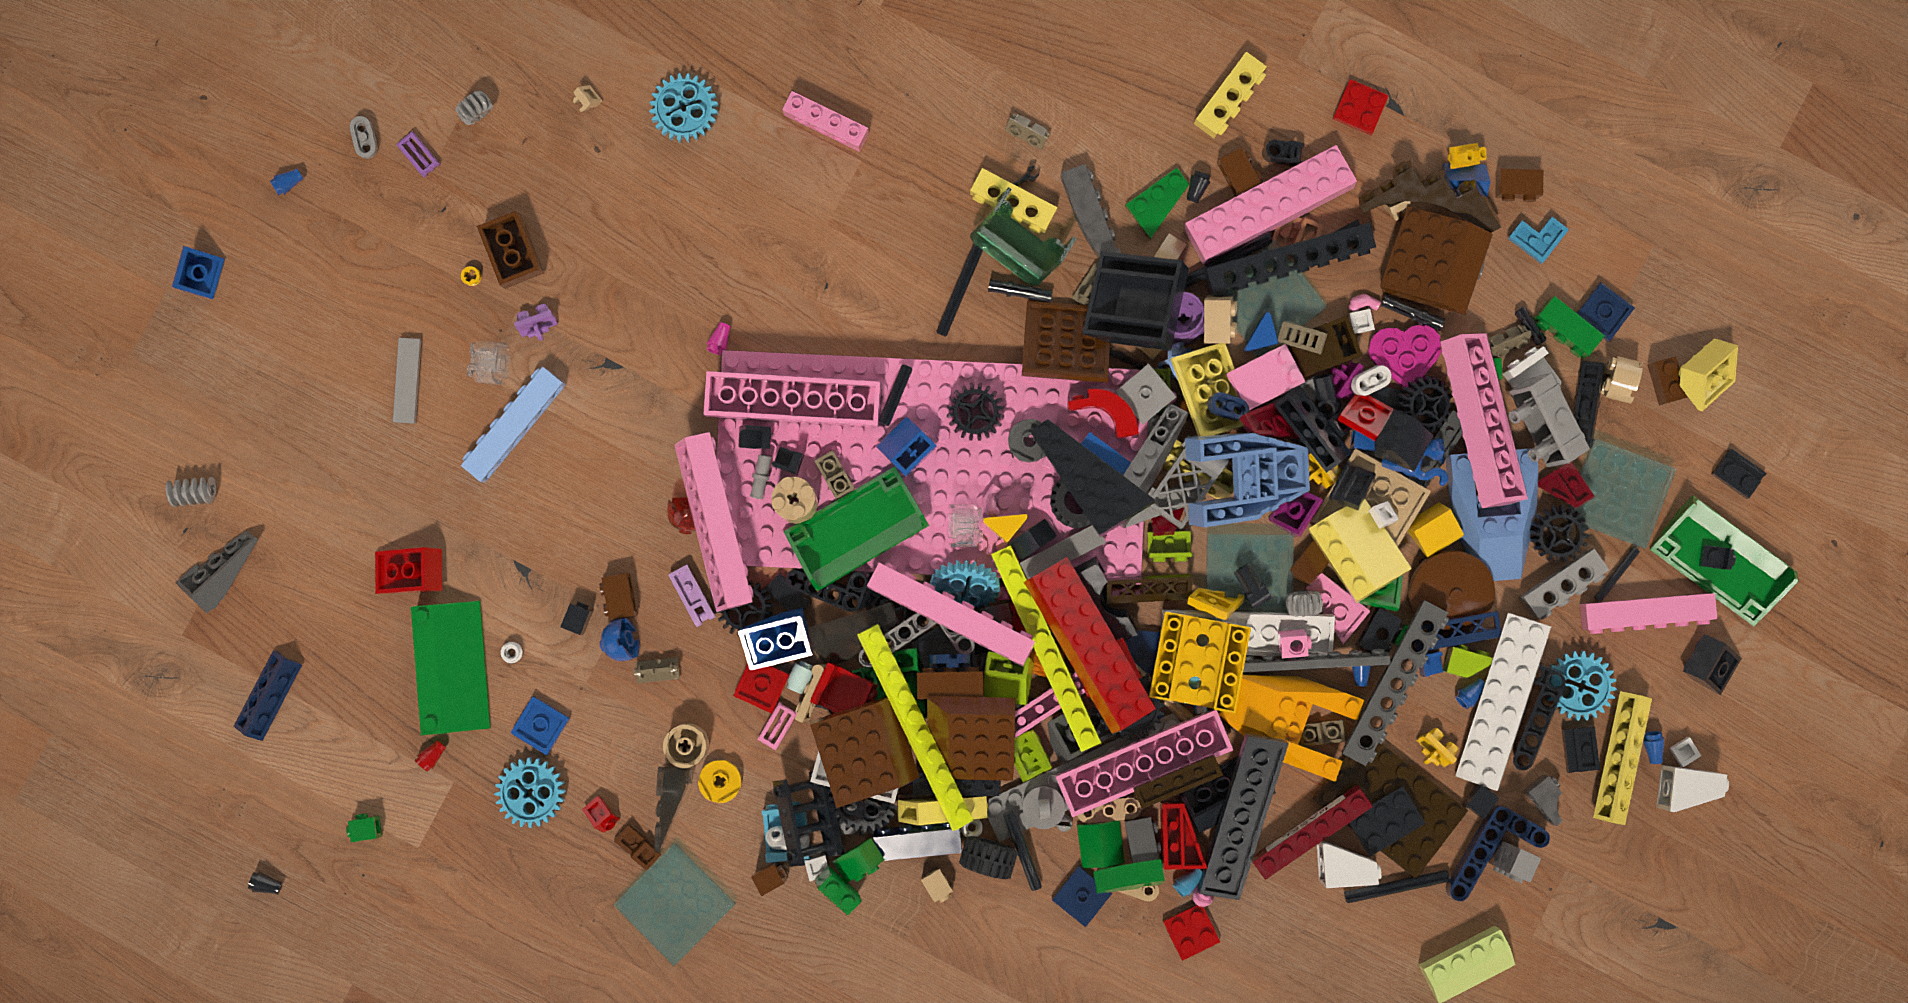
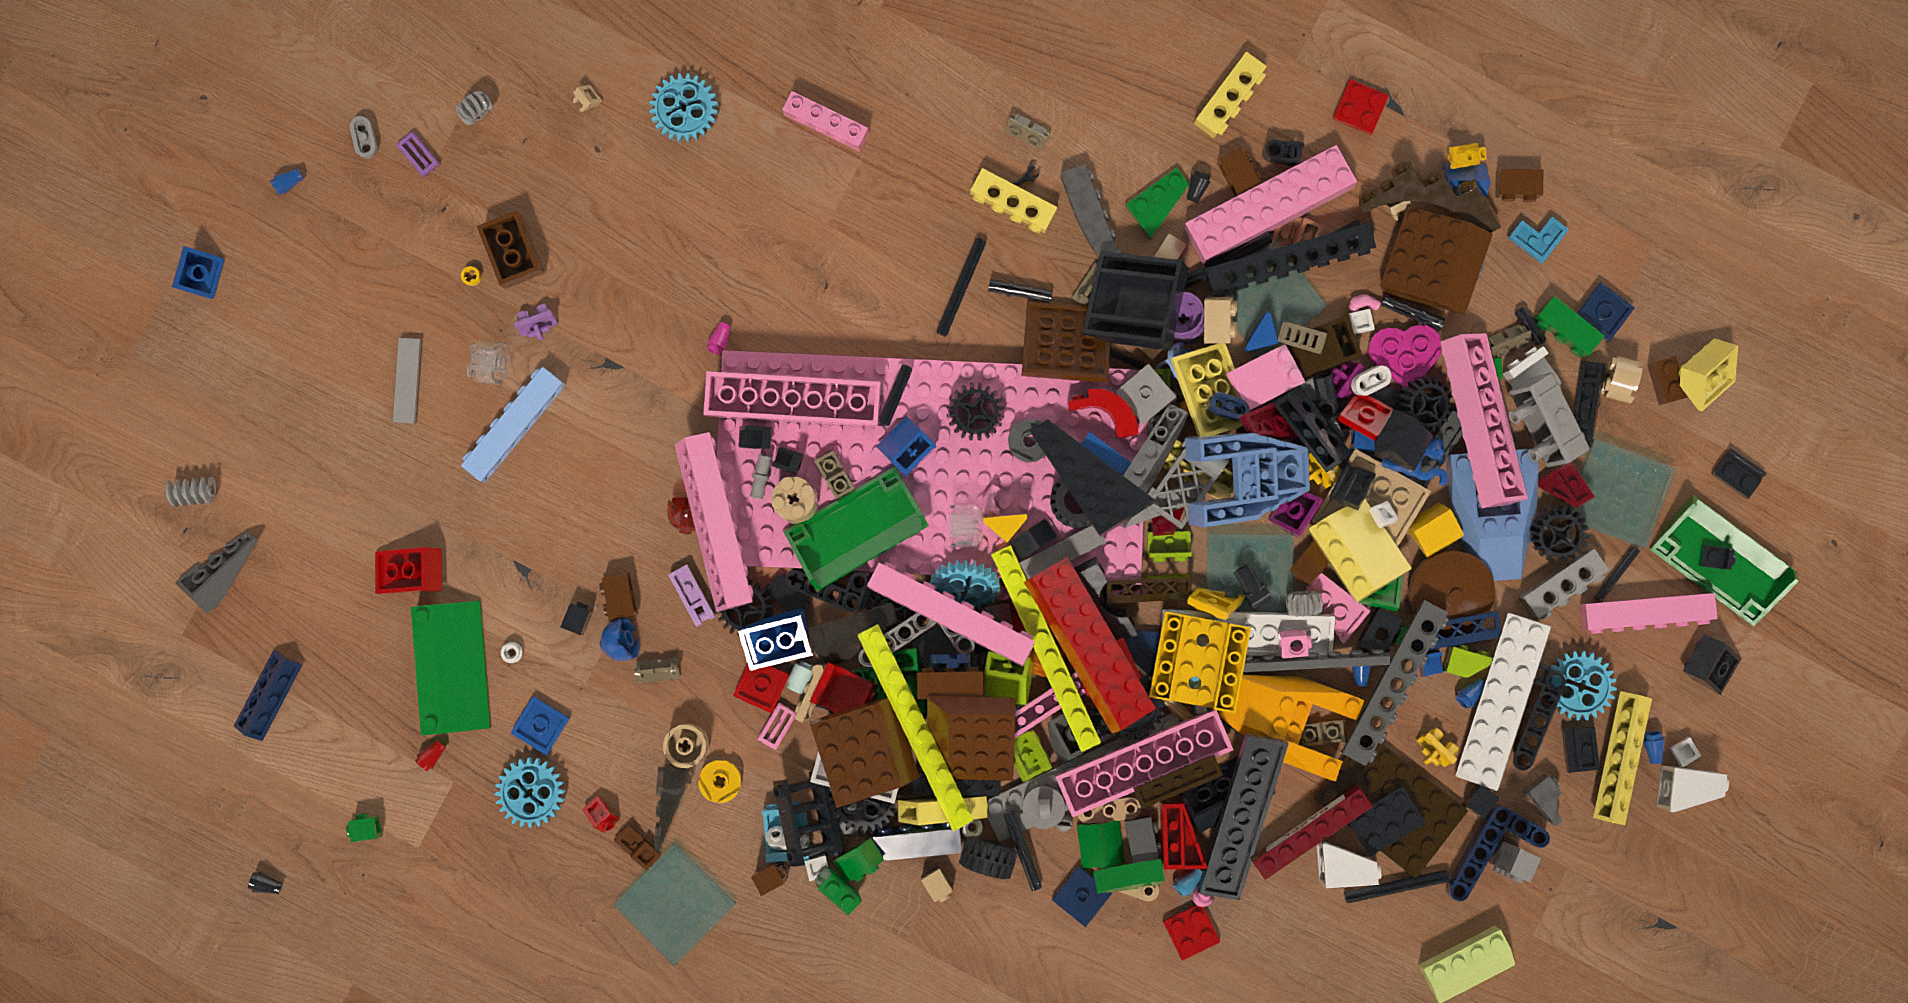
(1017, 246): clear green windscreen -> none

